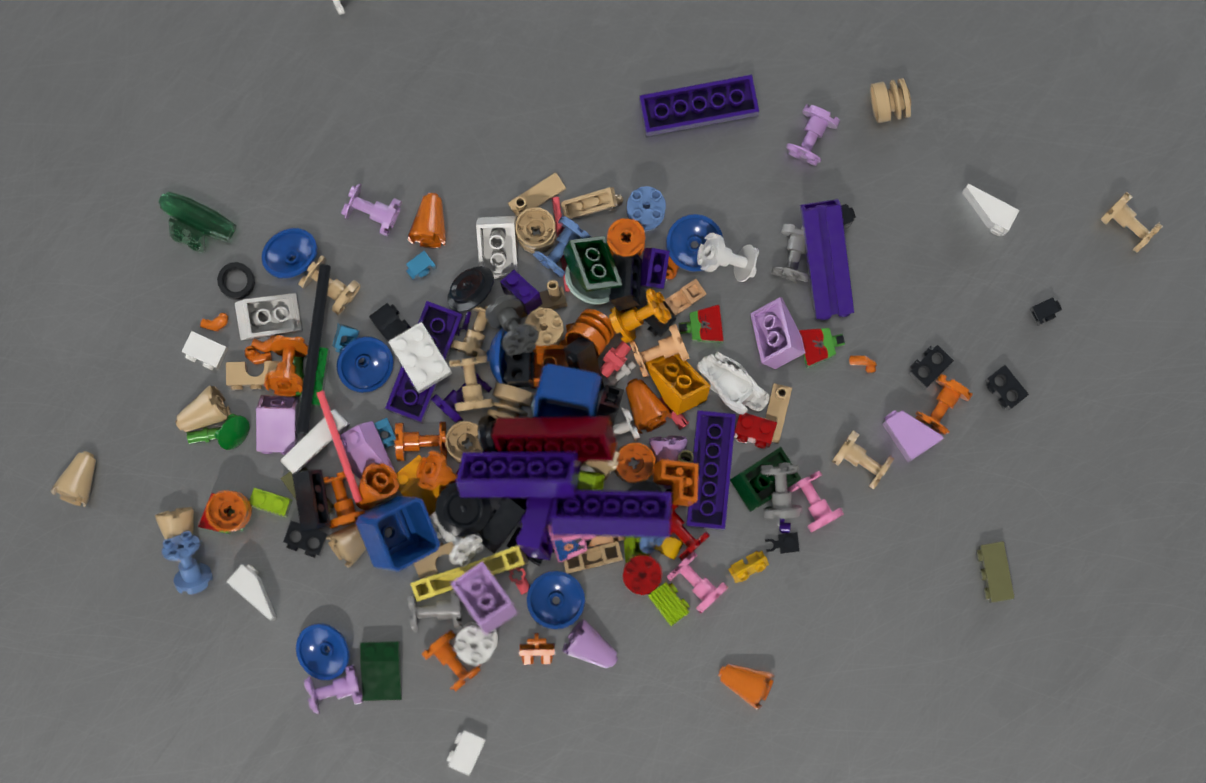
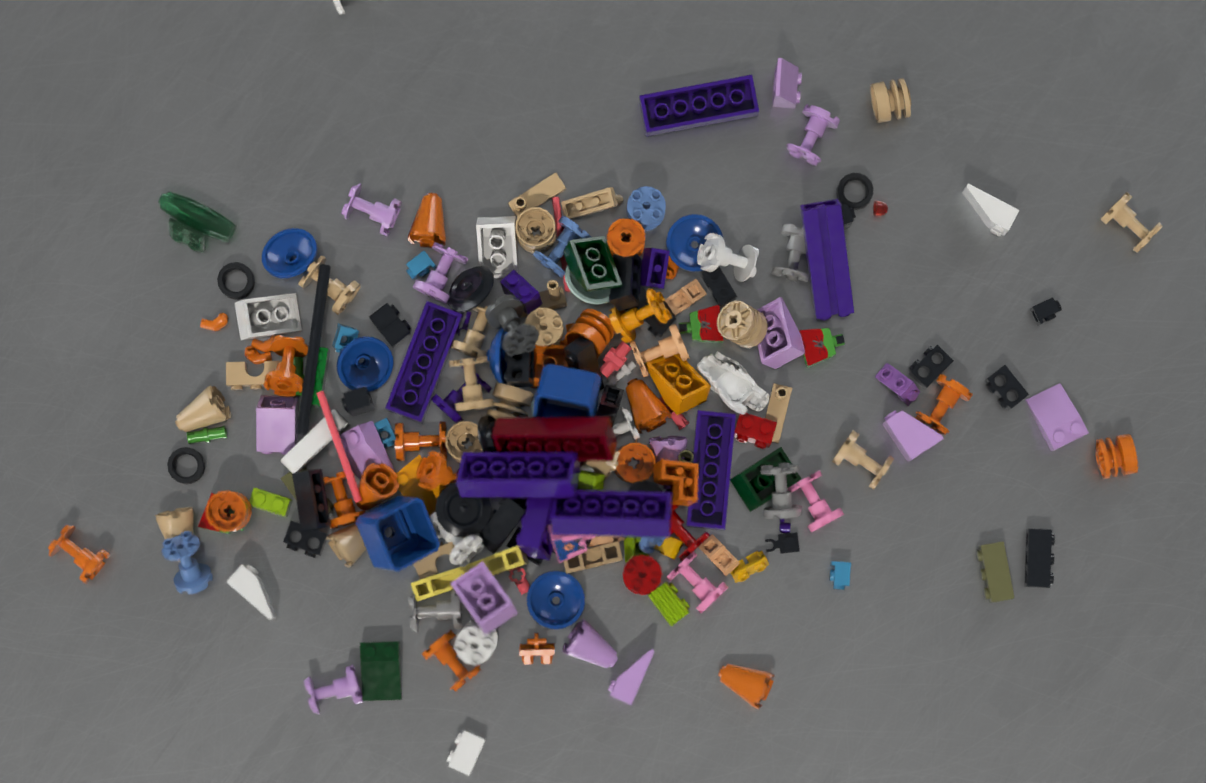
(76, 480): tan cone -> none
(83, 557): none -> orange piece
(183, 451): none -> black tyre
(205, 350): white brick -> none
(232, 432): green dish -> none
(315, 655): blue dish -> none
(357, 401): none -> black brick
(420, 357): white brick -> none
(436, 280): none -> lavender piece
(628, 683): none -> lavender slope
(719, 287): none -> black brick
(719, 555): none -> light nougat slope
(742, 324): none -> tan wheel
(785, 84): none -> lavender slope
(840, 574): none -> dark azure brick
(857, 177): none -> black tyre
(864, 360): orange arm -> none
(879, 208): none -> clear red hinge
(898, 383): none -> medium lavender bracket
(1039, 558): none -> black brick
(1056, 417): none -> lavender slope
(1121, 455): none -> orange wheel

